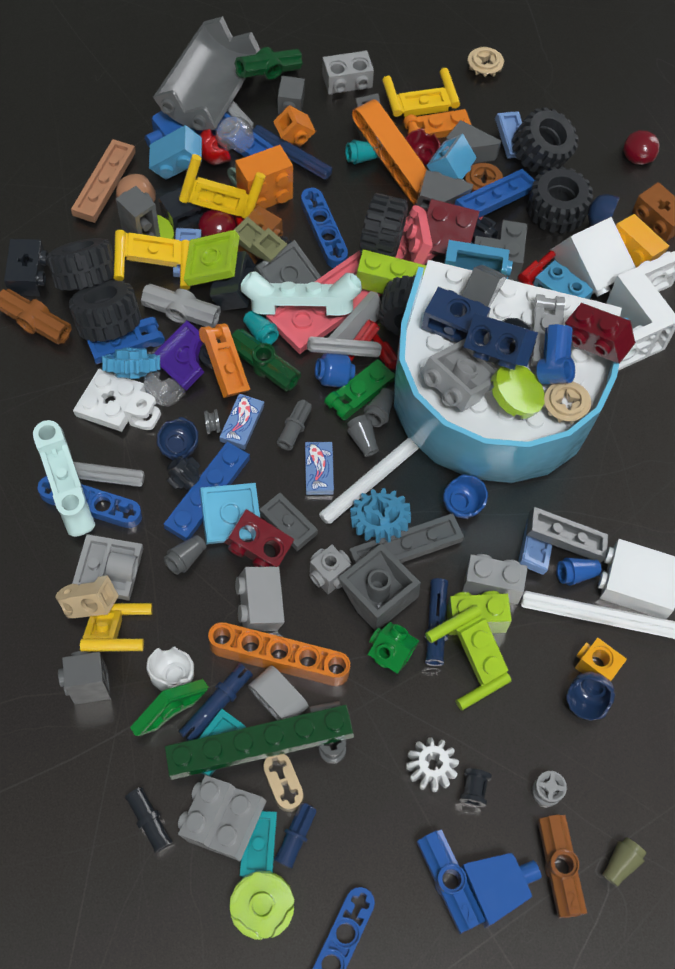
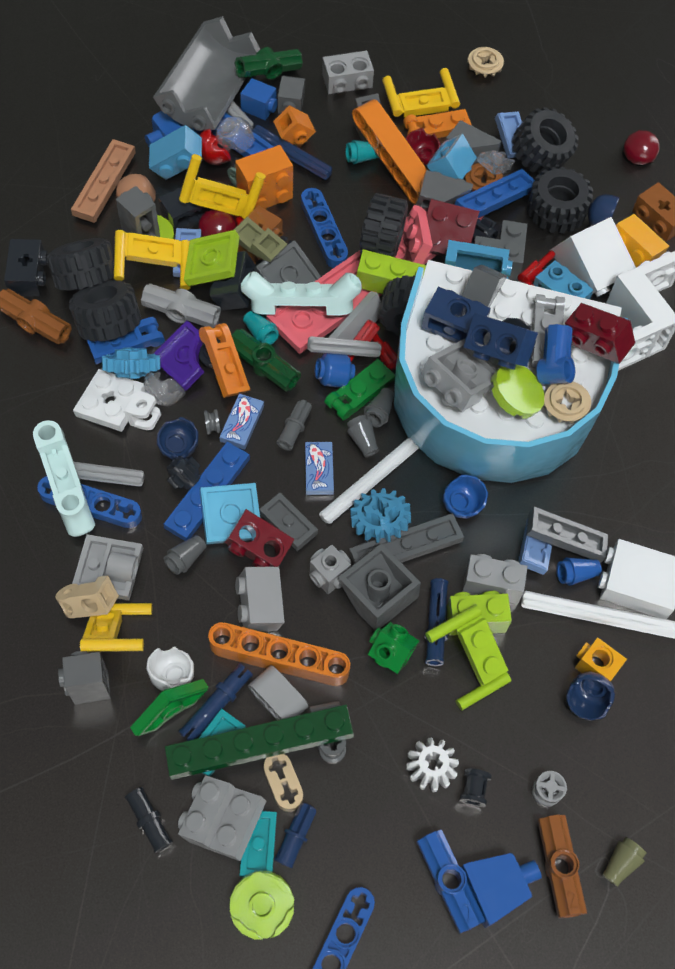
(258, 99): none -> blue brick
(495, 161): none -> clear plate

